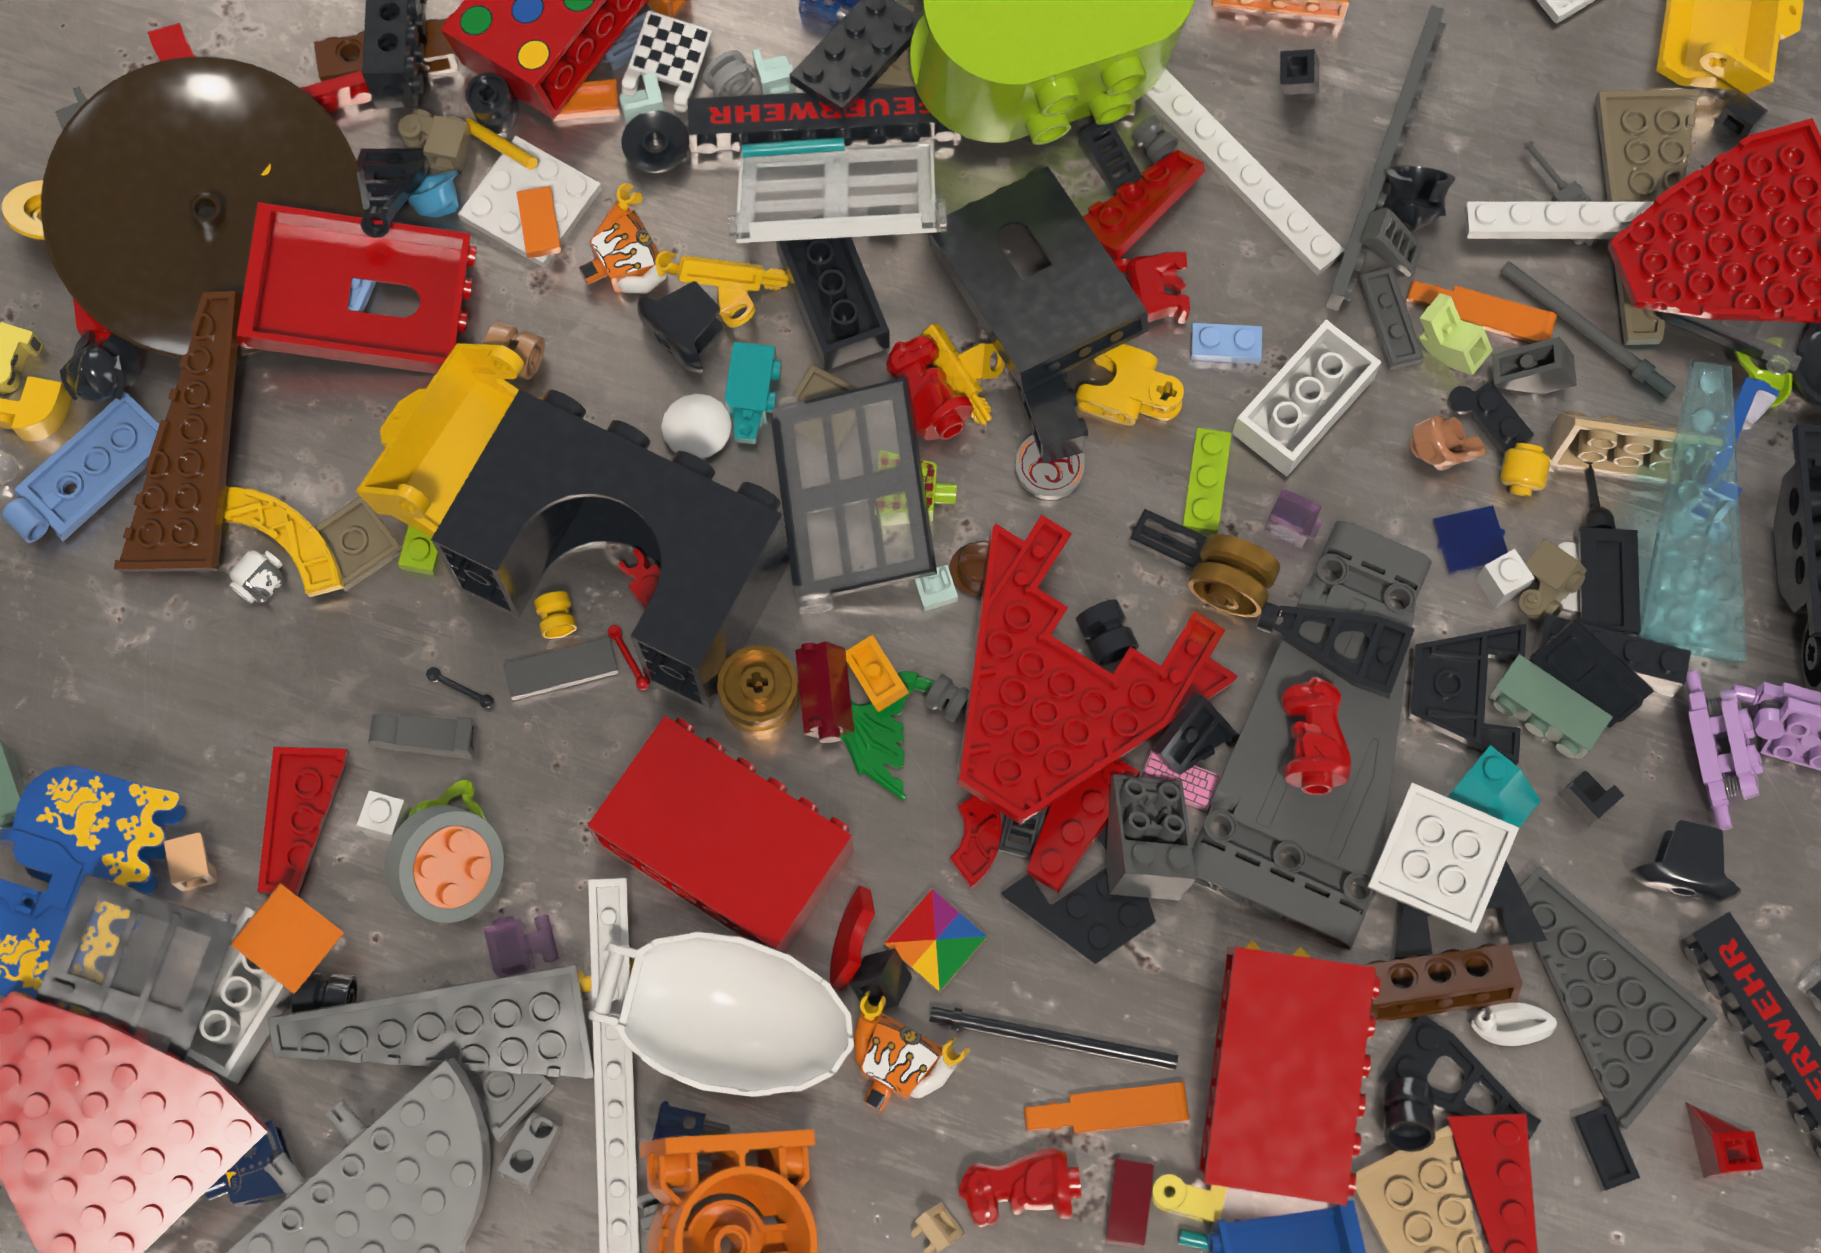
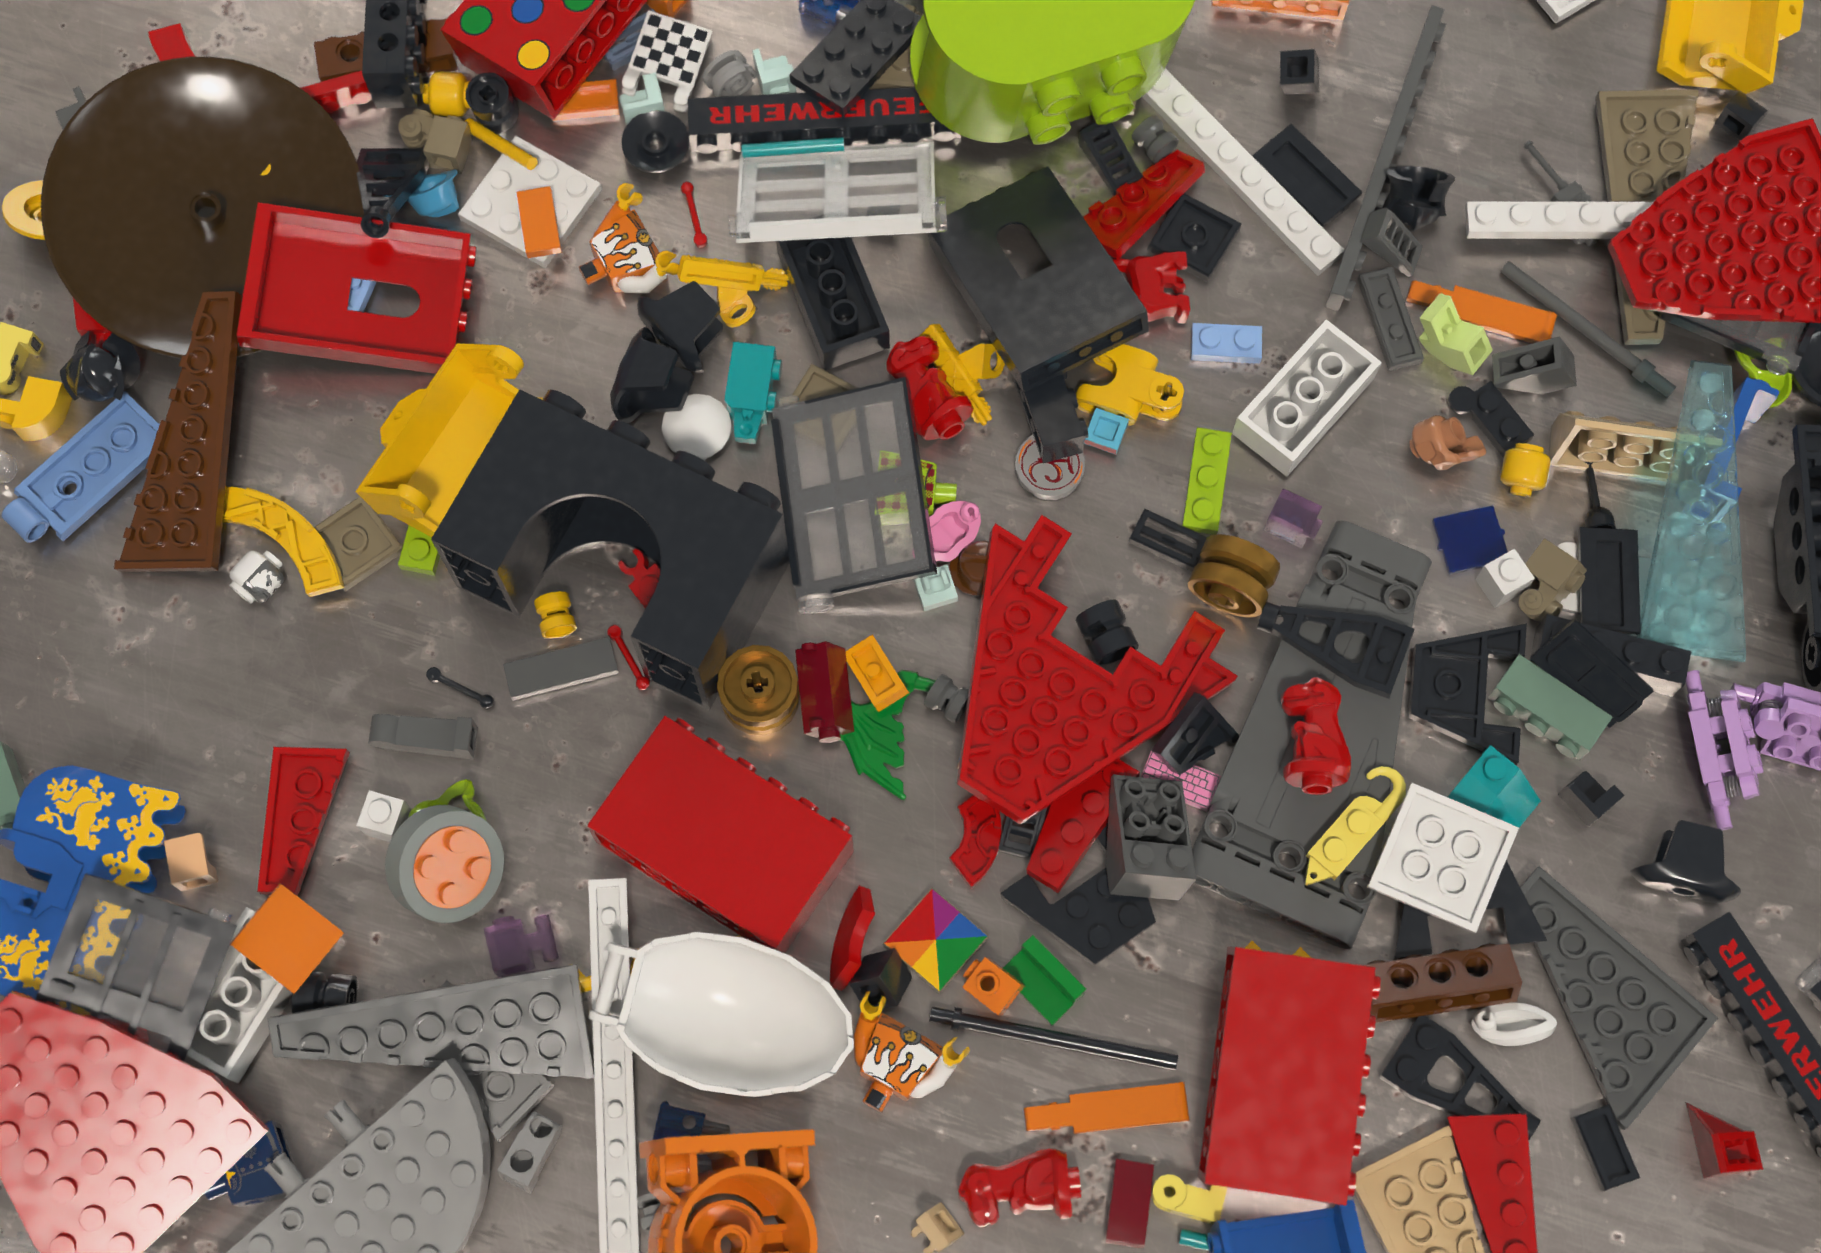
(446, 94): none -> yellow head
(526, 345): medium nougat wheel -> none
(648, 379): none -> black piece
(700, 238): none -> red hinge
(954, 528): none -> bright pink arm
(992, 985): none -> orange brick
(1046, 981): none -> green panel
(1106, 431): none -> medium azure plate
(1198, 232): none -> black tile
(1307, 175): none -> black piece
(1353, 829): none -> light yellow plate
(1408, 1114): black wheel -> none

